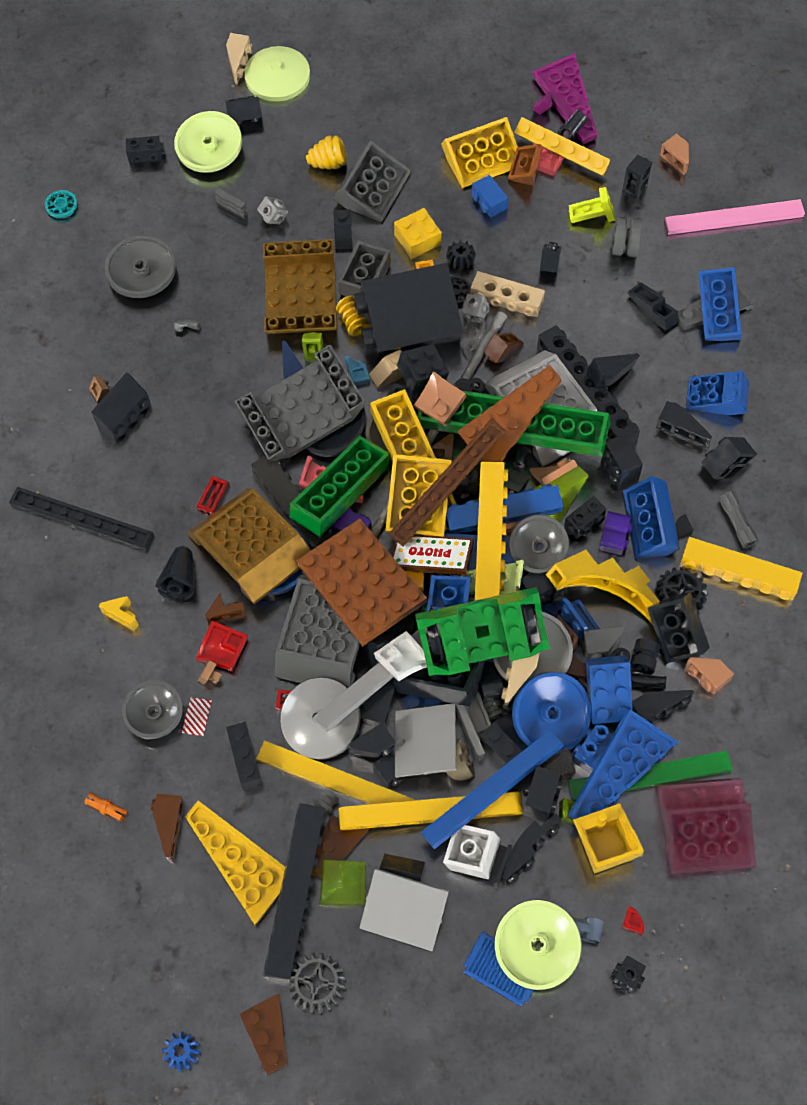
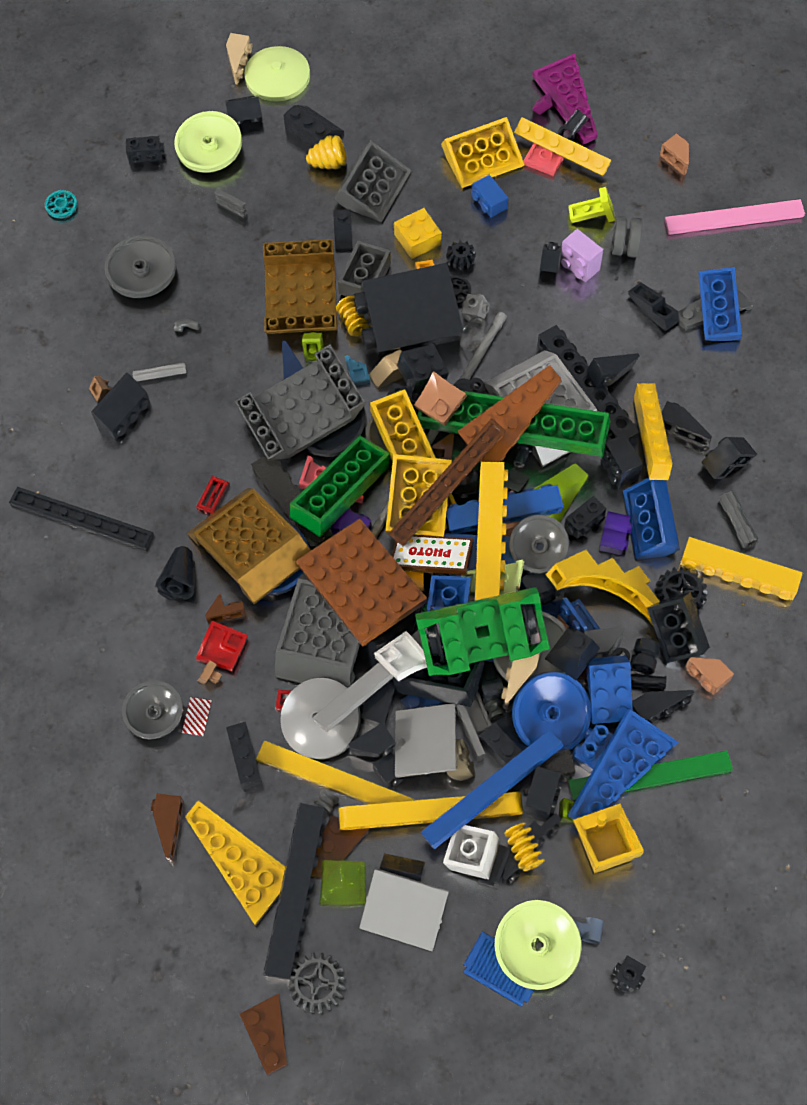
(105, 806): orange pin -> none
(118, 611): yellow slope -> none
(158, 372): none -> light grey axle
(188, 1048): blue gear -> none
(272, 210): light grey brick -> none
(309, 125): none -> black slope
(502, 347): reddish brown slope -> none
(515, 291): tan brick -> none
(523, 847): none -> yellow piece
(526, 164): dark orange slope -> none
(551, 472): nougat plate -> none
(572, 652): none -> black slope
(581, 255): none -> lavender brick
(633, 921): red tile -> none
(637, 175): black brick -> none
(652, 431): none -> yellow brick
(683, 526): black tile -> none
(706, 825): clear pink slope -> none
(719, 393): blue slope -> none

